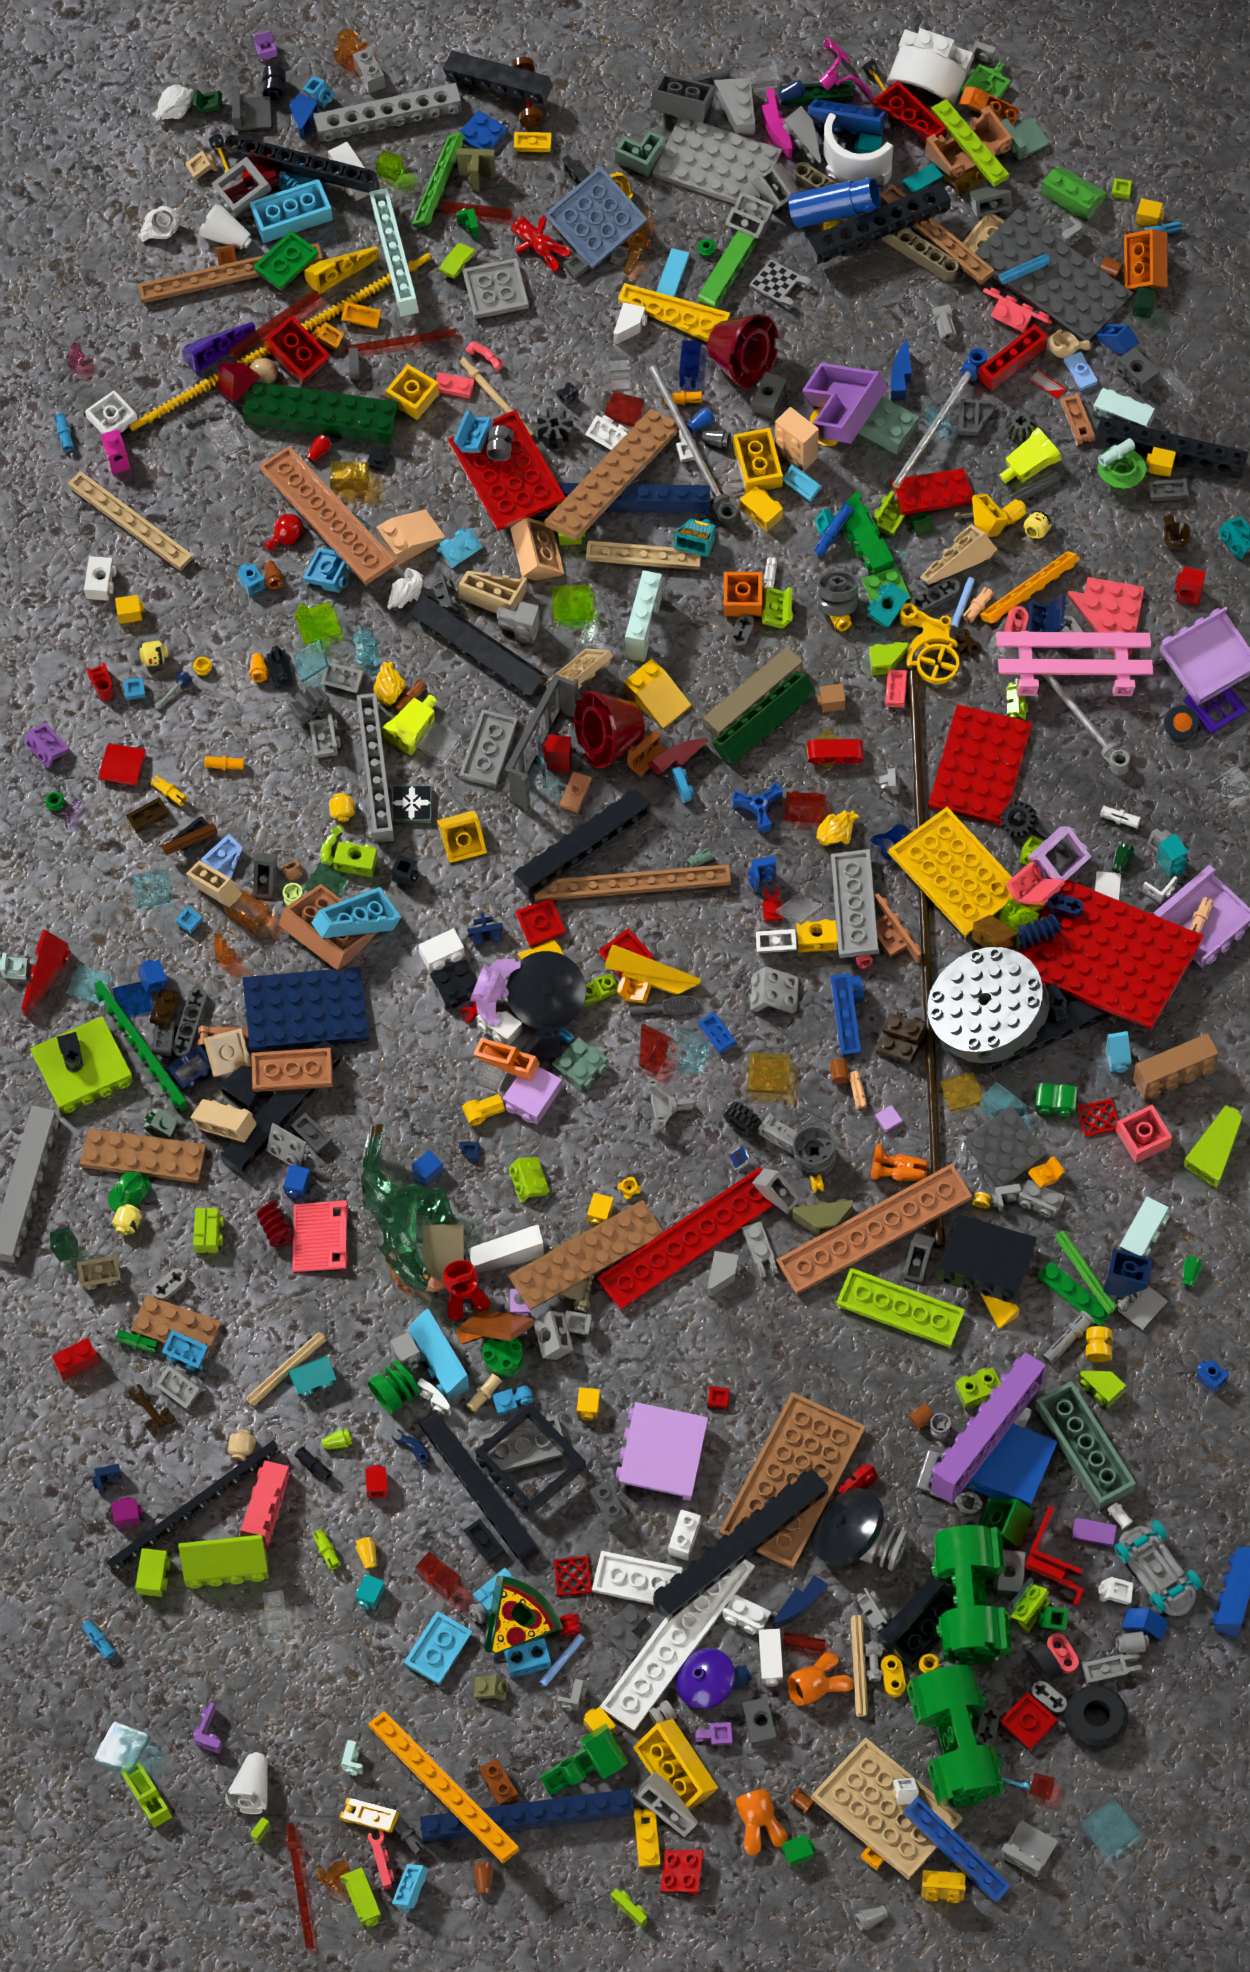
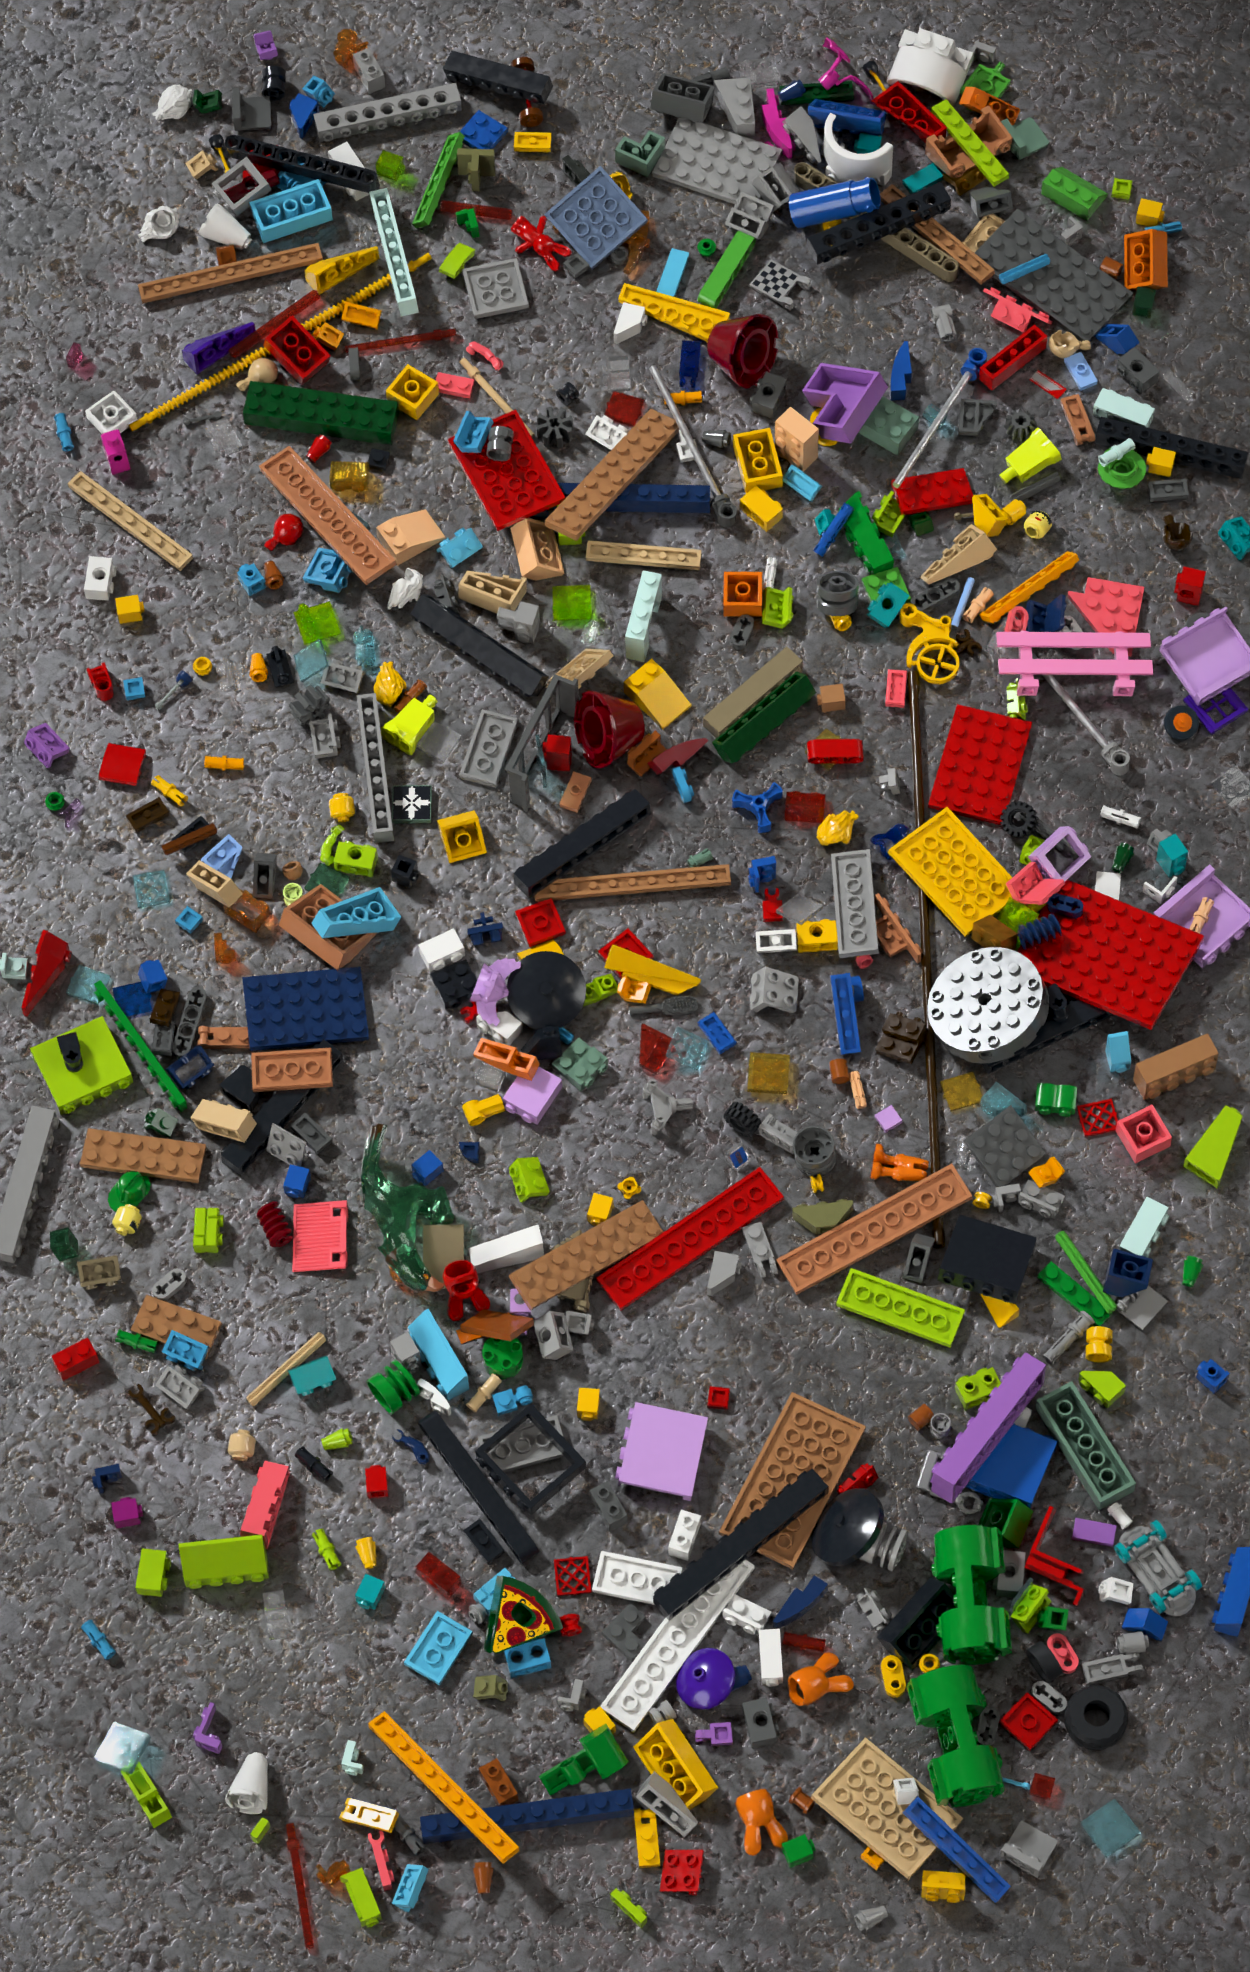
(153, 653): light yellow head -> none
(200, 1501): black plate -> none
(227, 1051): tan plate -> none
(235, 379): dark red slope -> none
(285, 260): green plate -> none
(562, 1660): light blue bar -> none
(695, 537): teal torso -> none
(701, 420): blue cone -> none
(776, 1189): light grey slope -> none
(859, 1667): tan axle -> none
(874, 1651): light grey bar -> none
(886, 657): lime slope -> none

